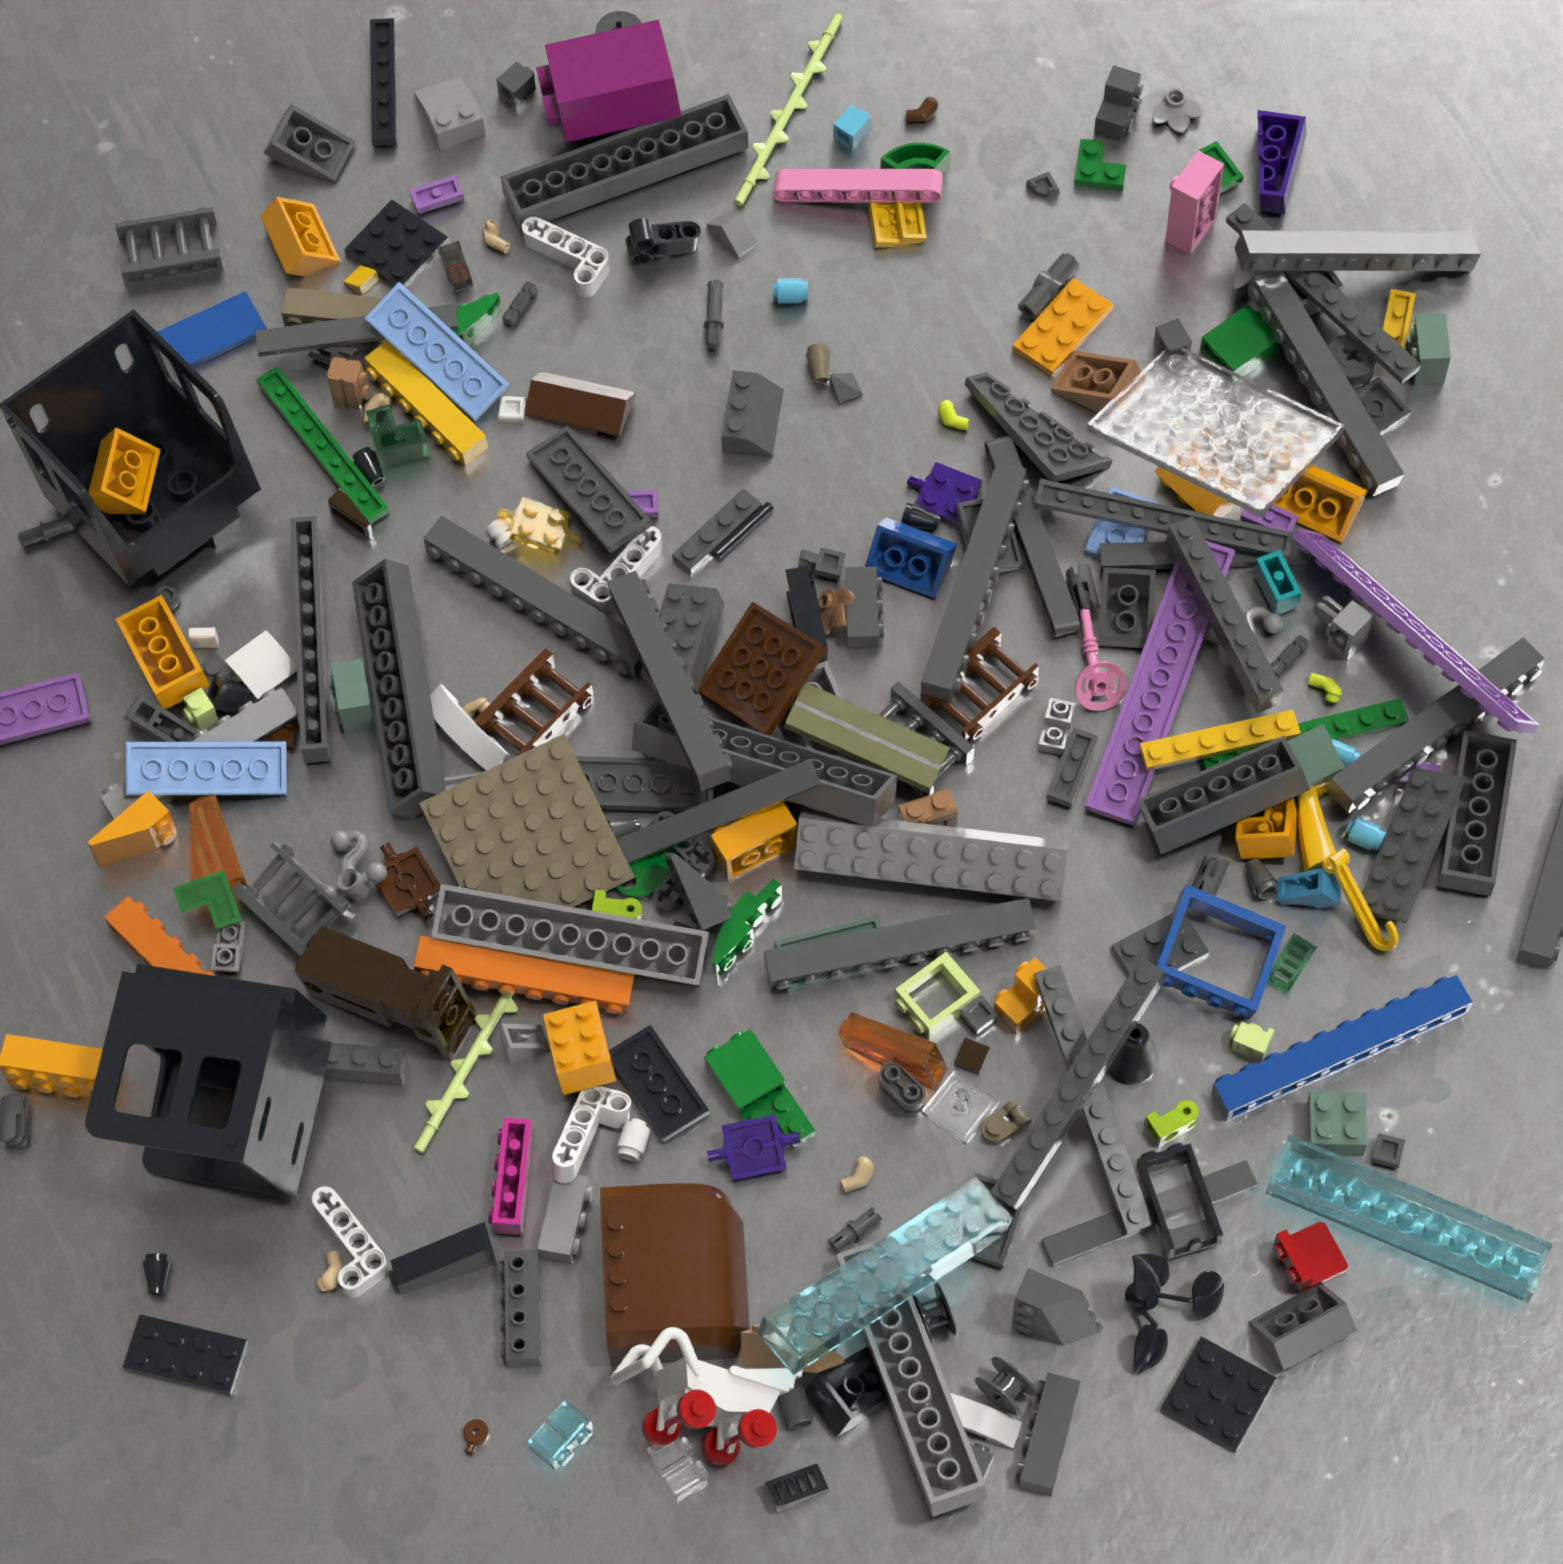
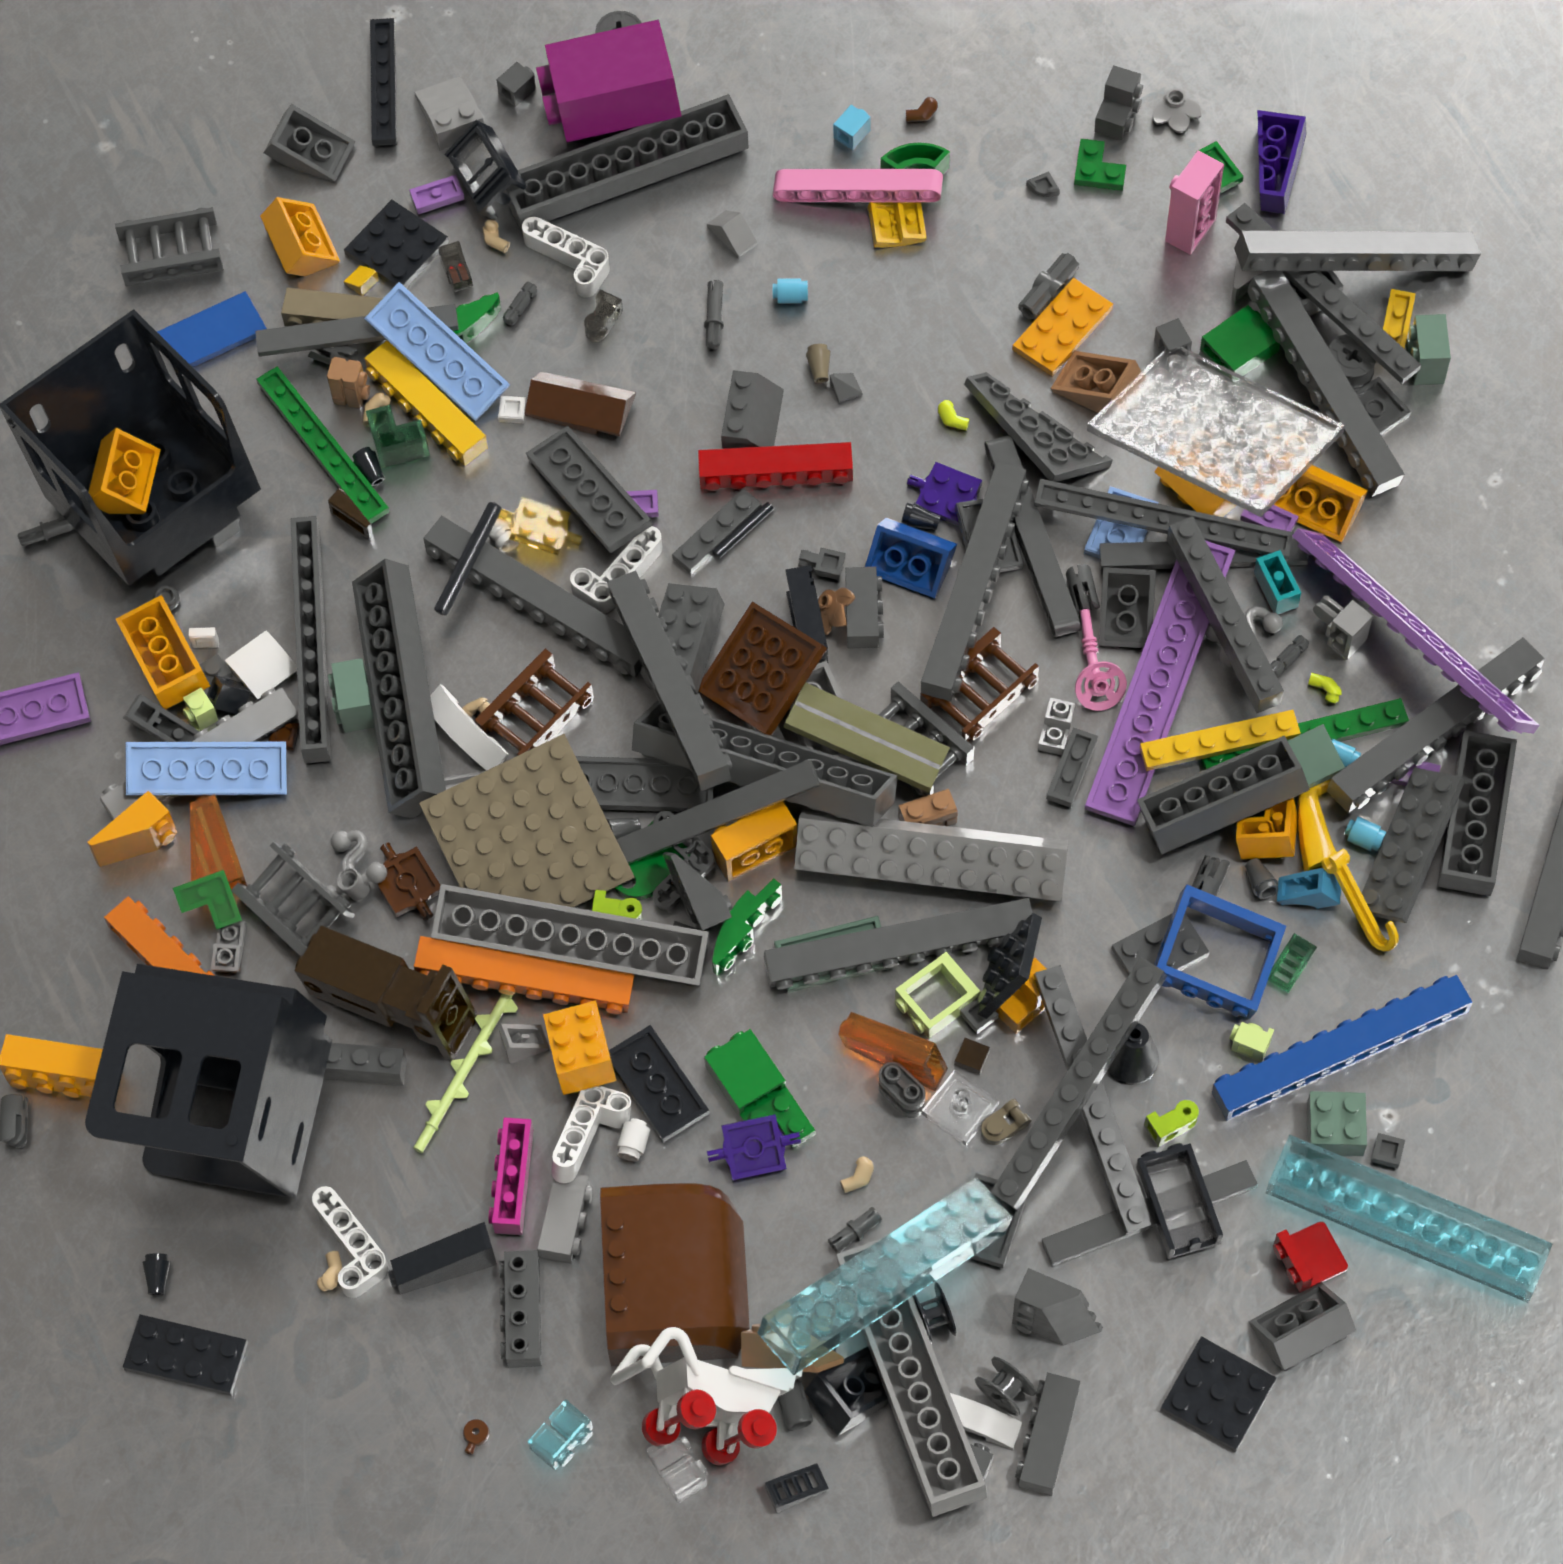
(468, 558): none -> black axle
(484, 167): none -> black door
(604, 316): none -> clear smoke leg
(647, 239): black piece -> none
(775, 466): none -> red brick
(781, 117): yellowish green plant -> none
(1009, 965): none -> black plate
(1149, 1275): black plant -> none

